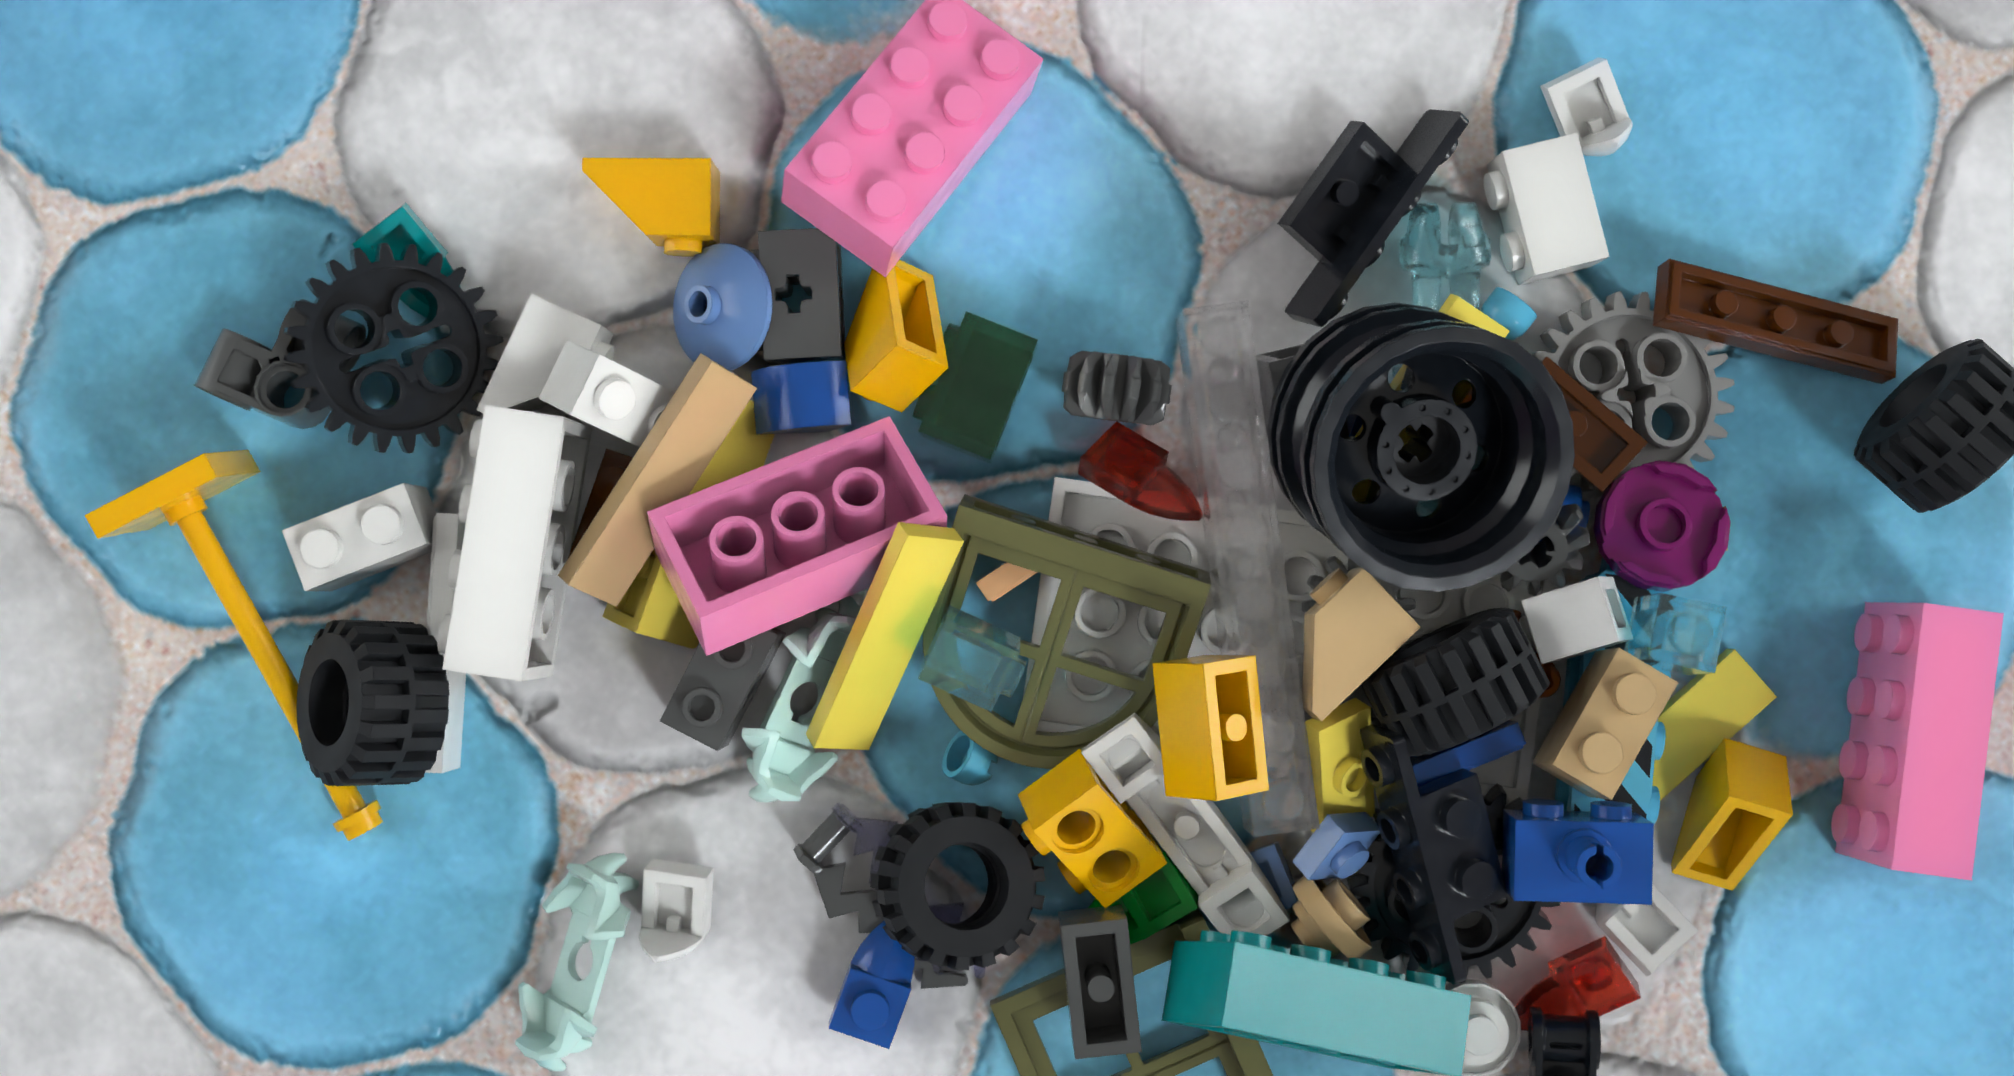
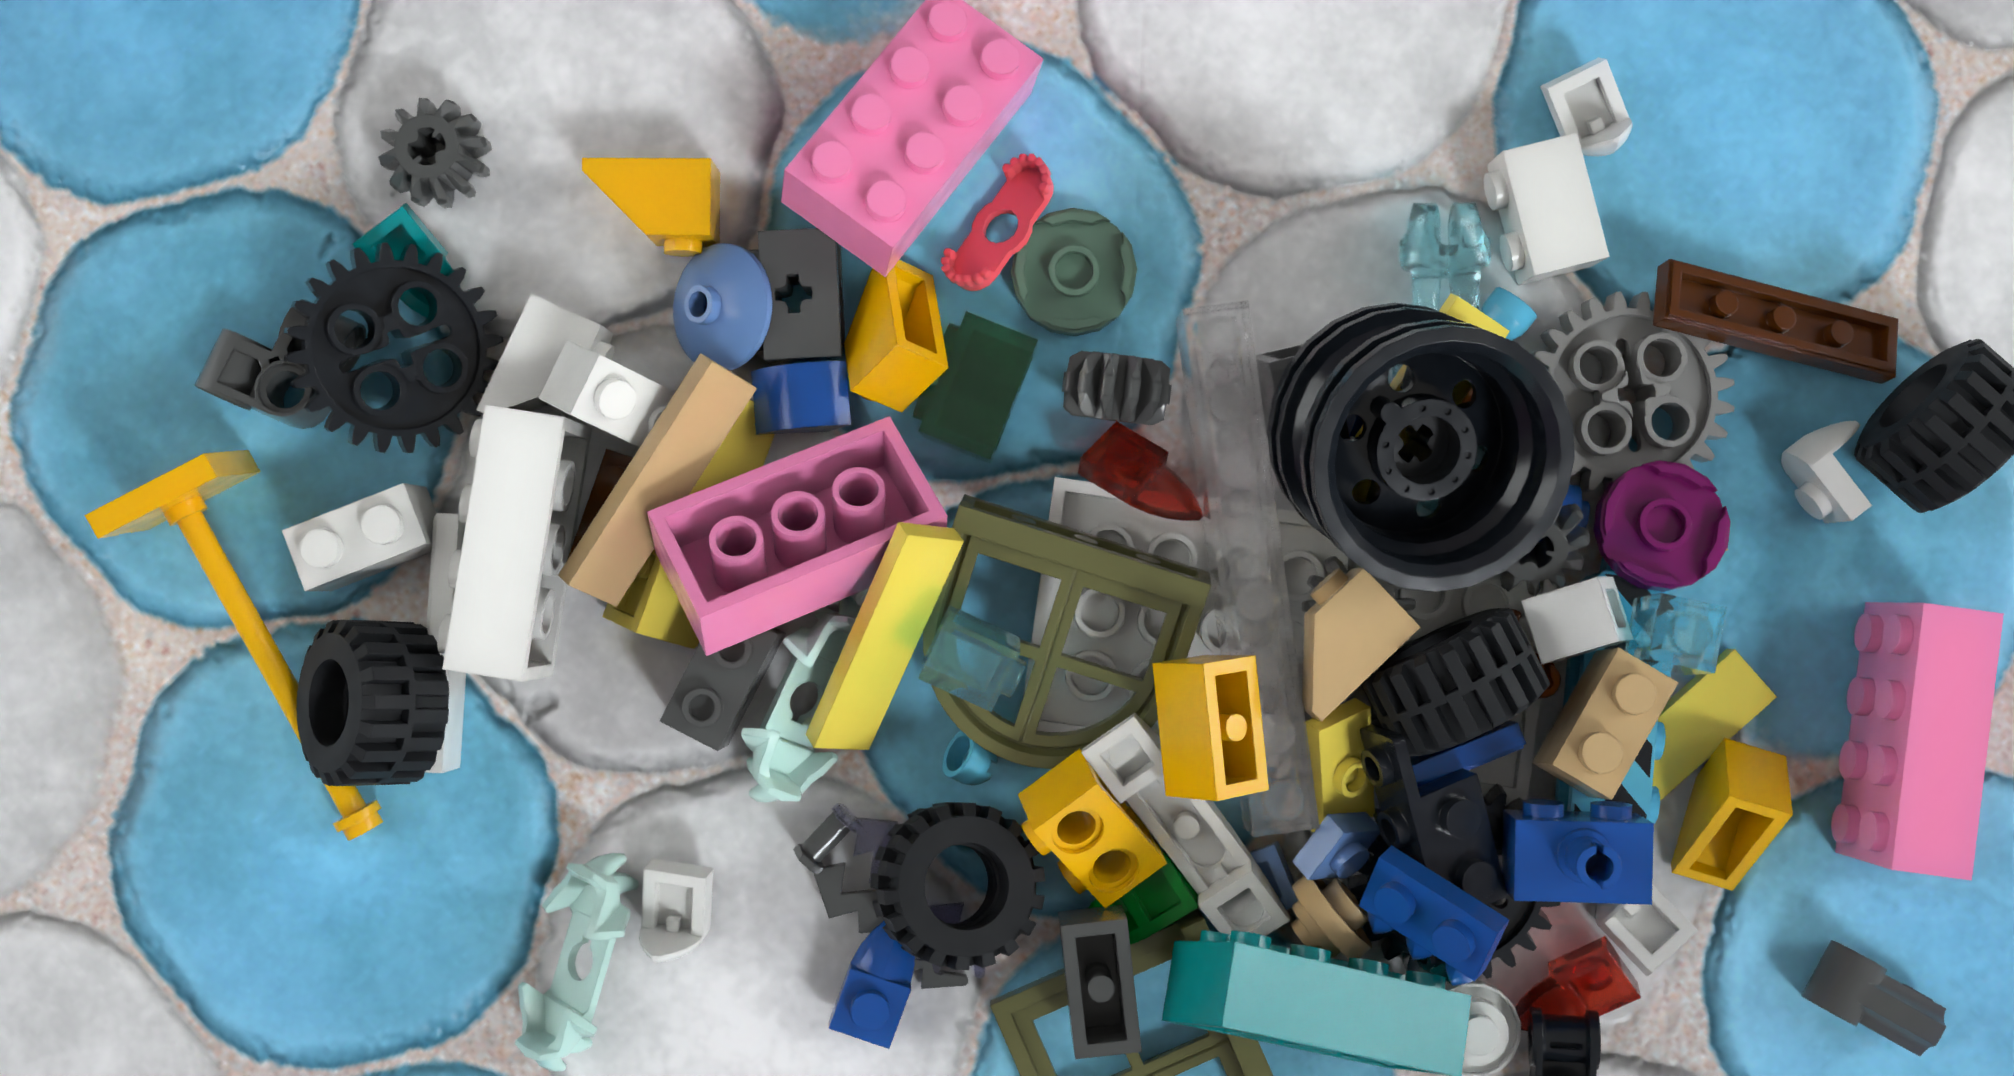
(418, 141): none -> dark grey gear
(1003, 580): light nougat tile -> none
(1022, 195): none -> coral piece
(1074, 272): none -> sand green tile
(1357, 203): black bracket -> none
(1432, 916): none -> blue plate
(1601, 438): reddish brown plate -> none
(1821, 481): none -> white plate
(1863, 994): none -> dark grey piece

